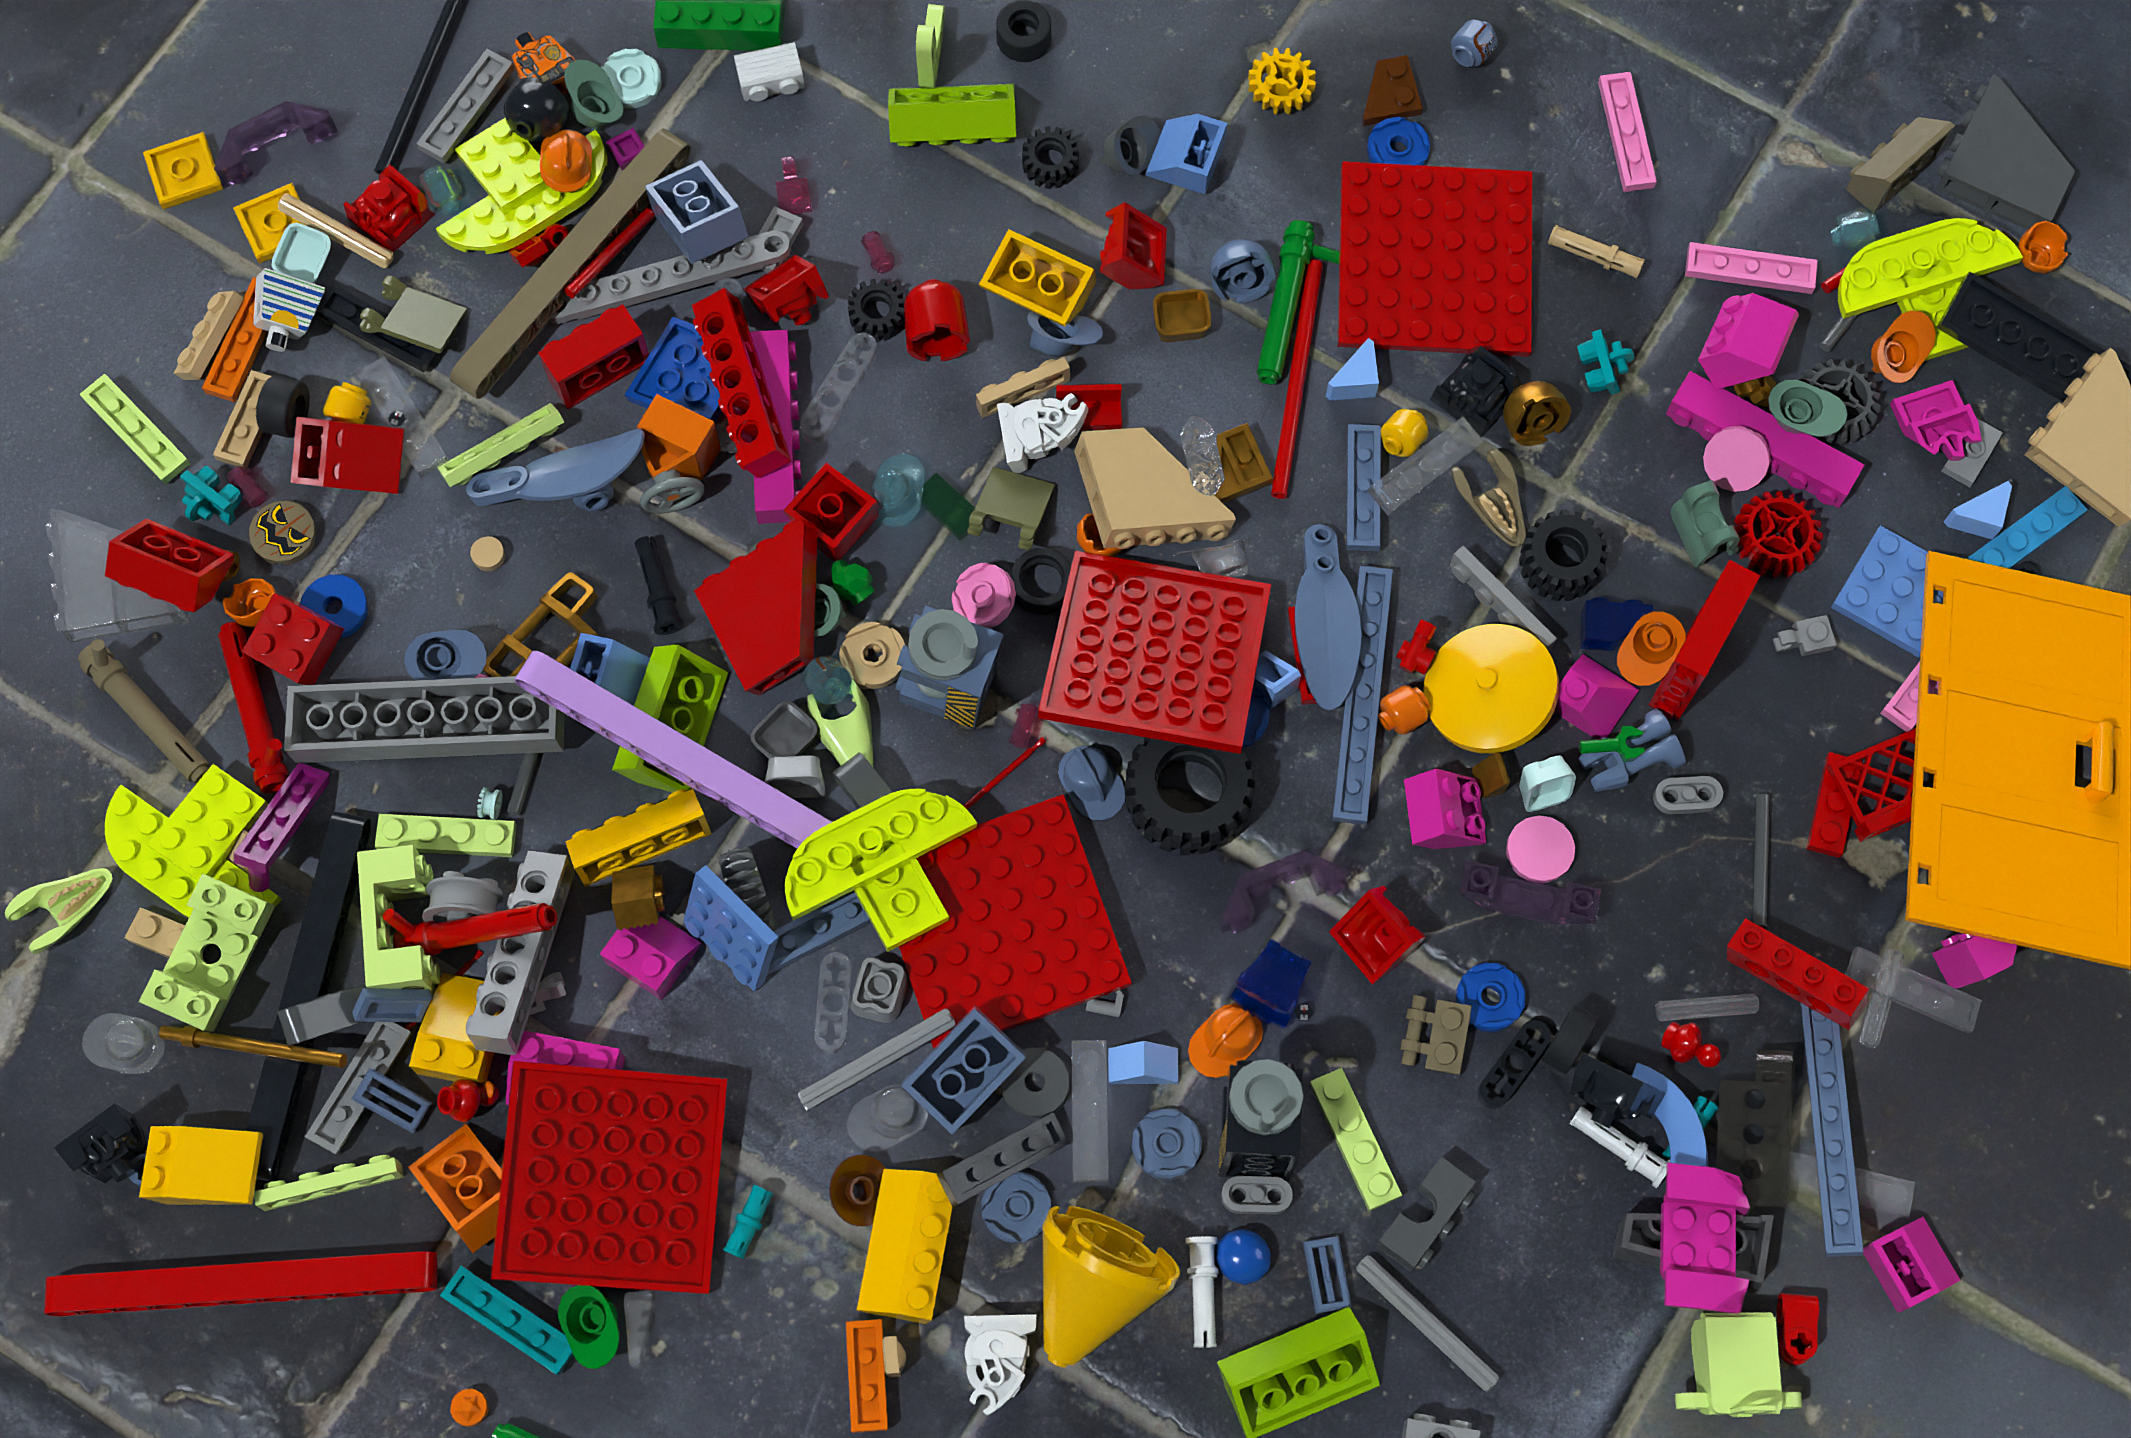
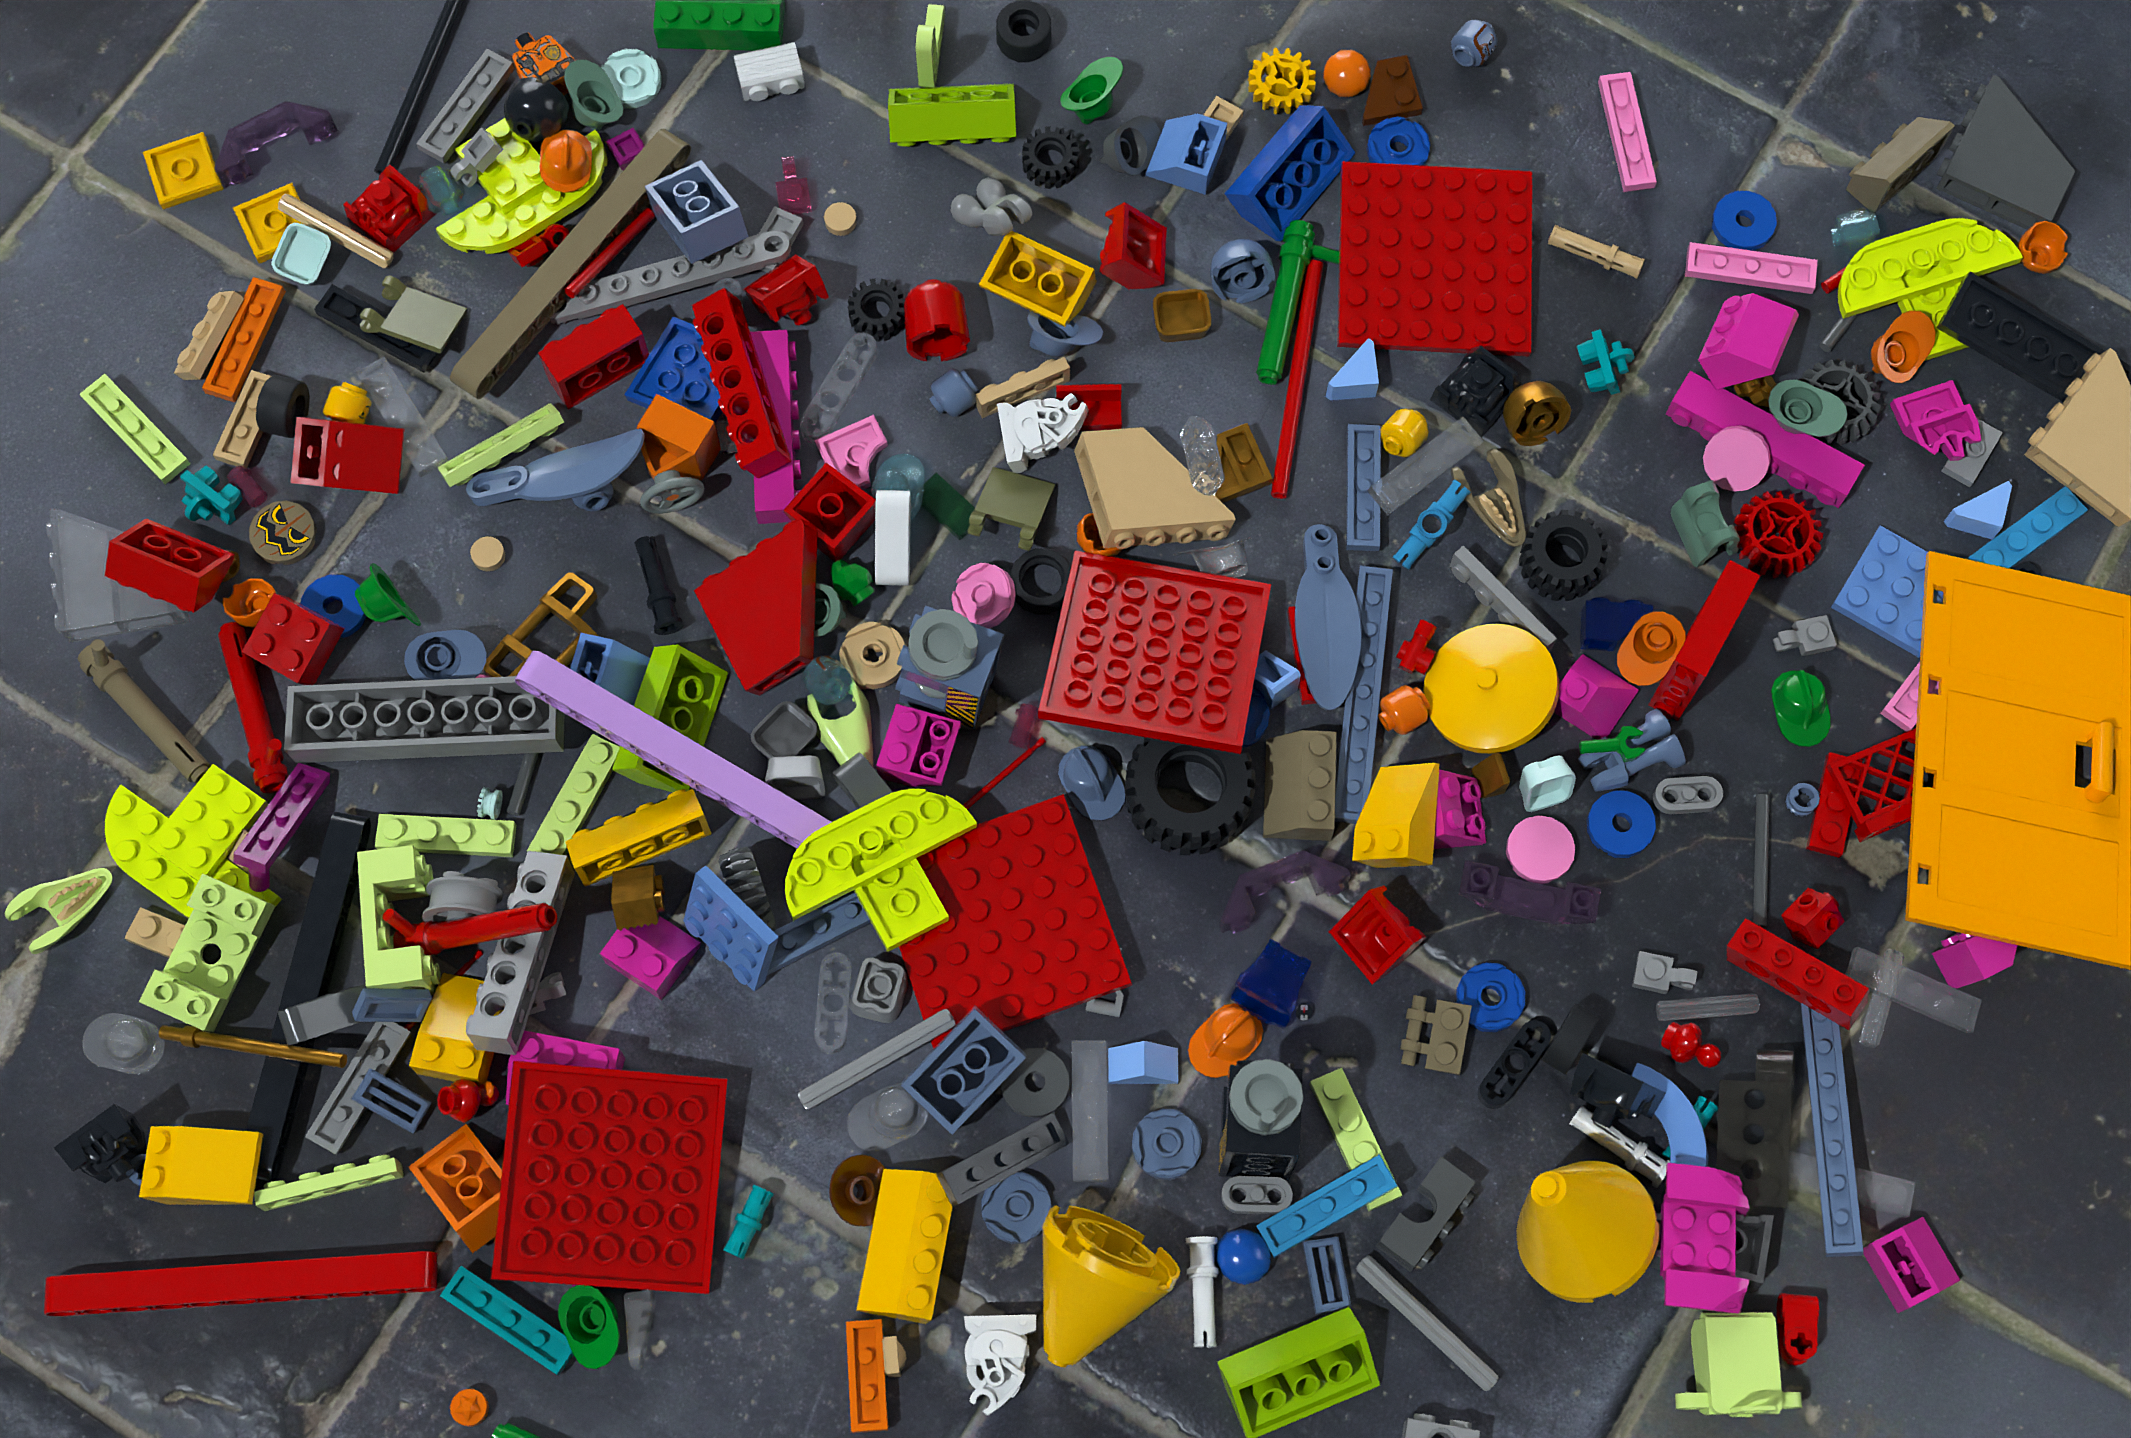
(284, 306): torso -> none
(381, 599): none -> green piece
(396, 418): black piece -> none
(479, 154): none -> light grey plate
(576, 797): none -> yellowish green plate
(840, 219): none -> tan tile
(853, 449): none -> bright pink tile
(881, 259): clear pink pin -> none
(892, 537): none -> white beam
(917, 747): none -> dark pink slope
(953, 392): none -> sand blue head
(994, 208): none -> light grey piece
(1091, 92): none -> green piece
(1225, 112): none -> tan plate
(1290, 171): none -> blue slope
(1300, 786): none -> dark tan slope
(1327, 1206): none -> dark azure plate
(1346, 73): none -> orange hair
(1398, 818): none -> yellow slope
(1443, 511): none -> dark azure pin
(1587, 1230): none -> yellow cone
(1624, 805): none -> blue tile
(1656, 974): none -> light grey plate
(1748, 205): none -> blue tile
(1794, 792): none -> sand blue bush
(1801, 708): none -> green piece
(1813, 917): none -> red brick

